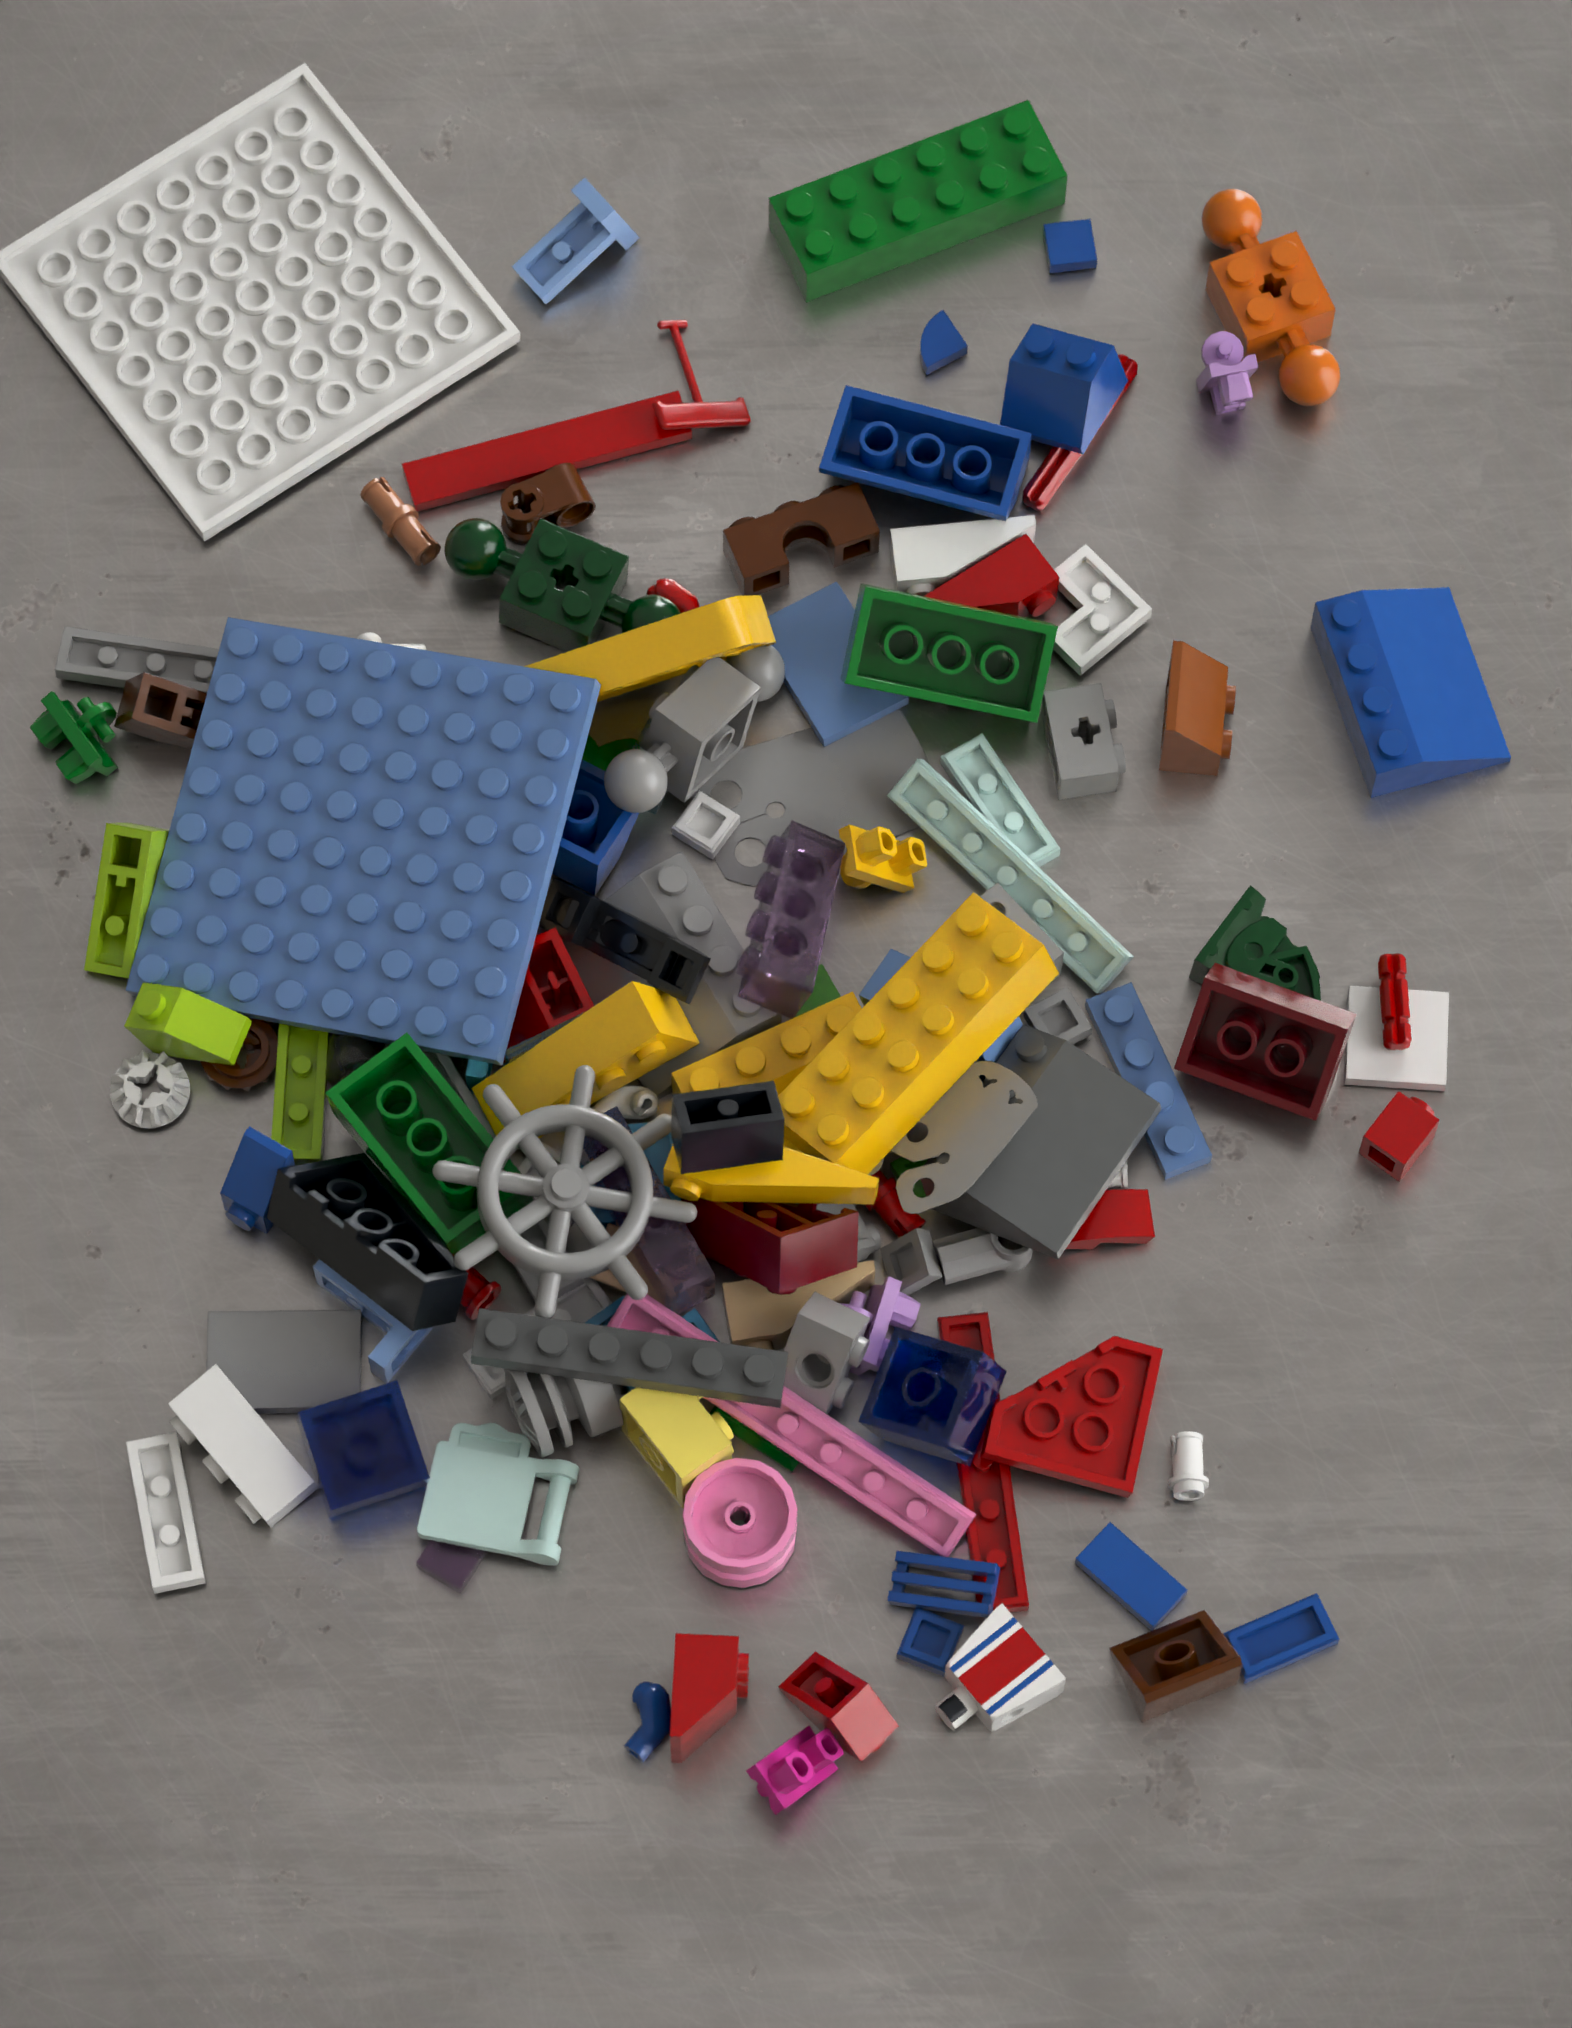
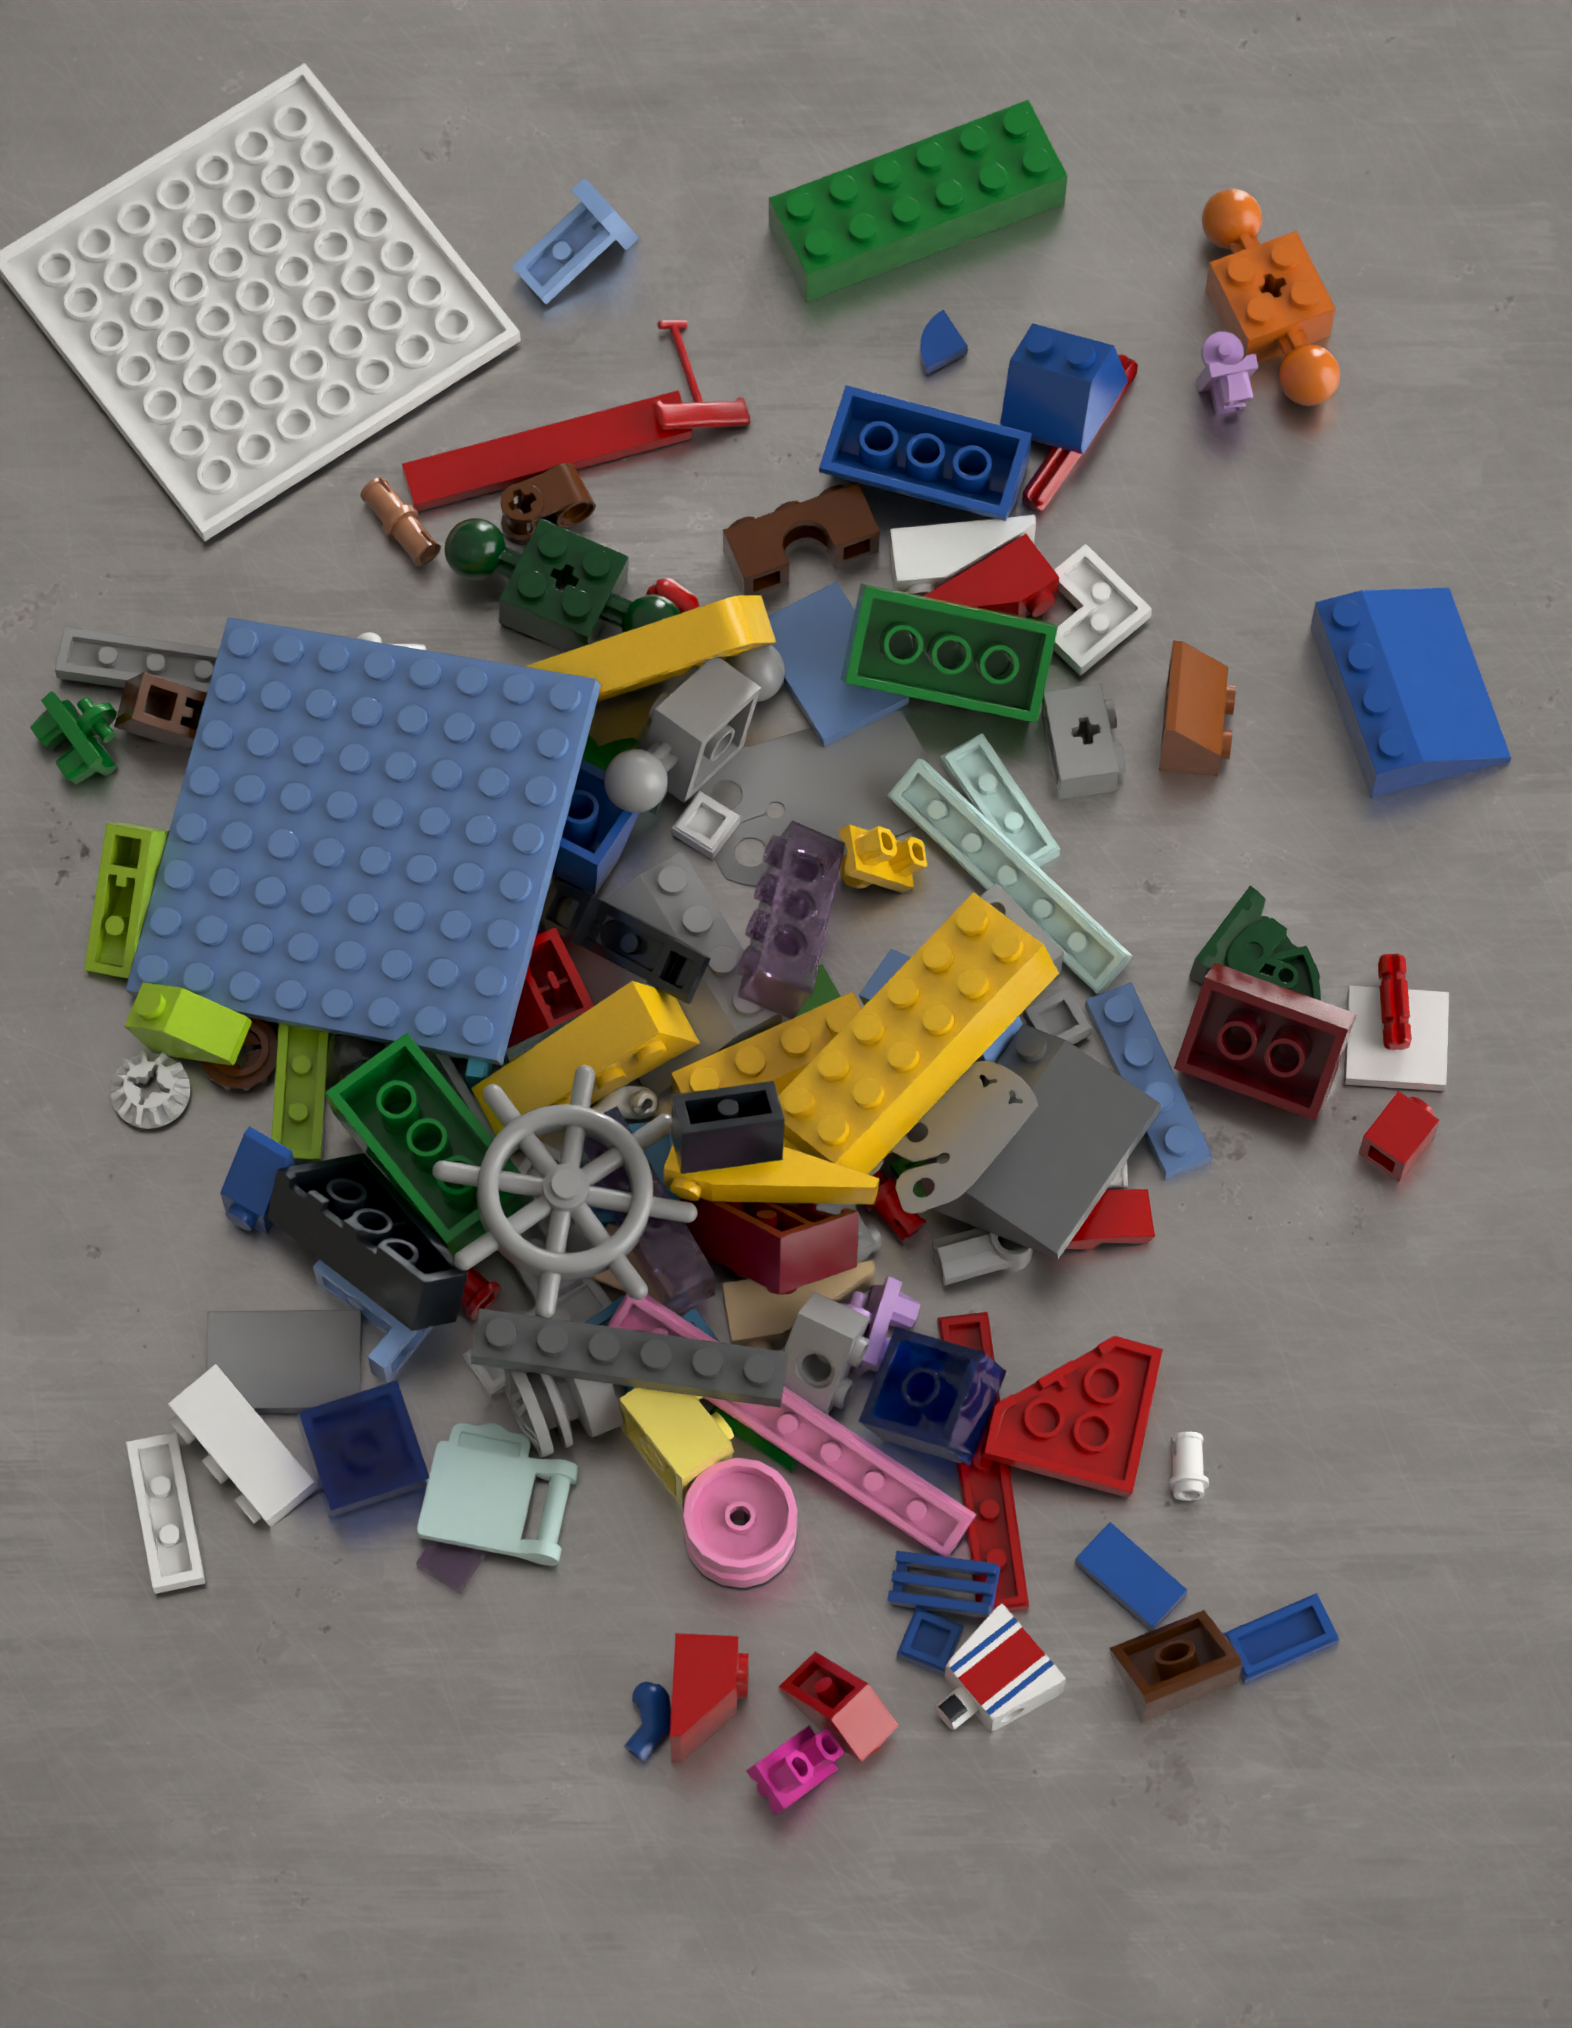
(912, 1260): light grey plate -> none
(1069, 246): blue tile -> none

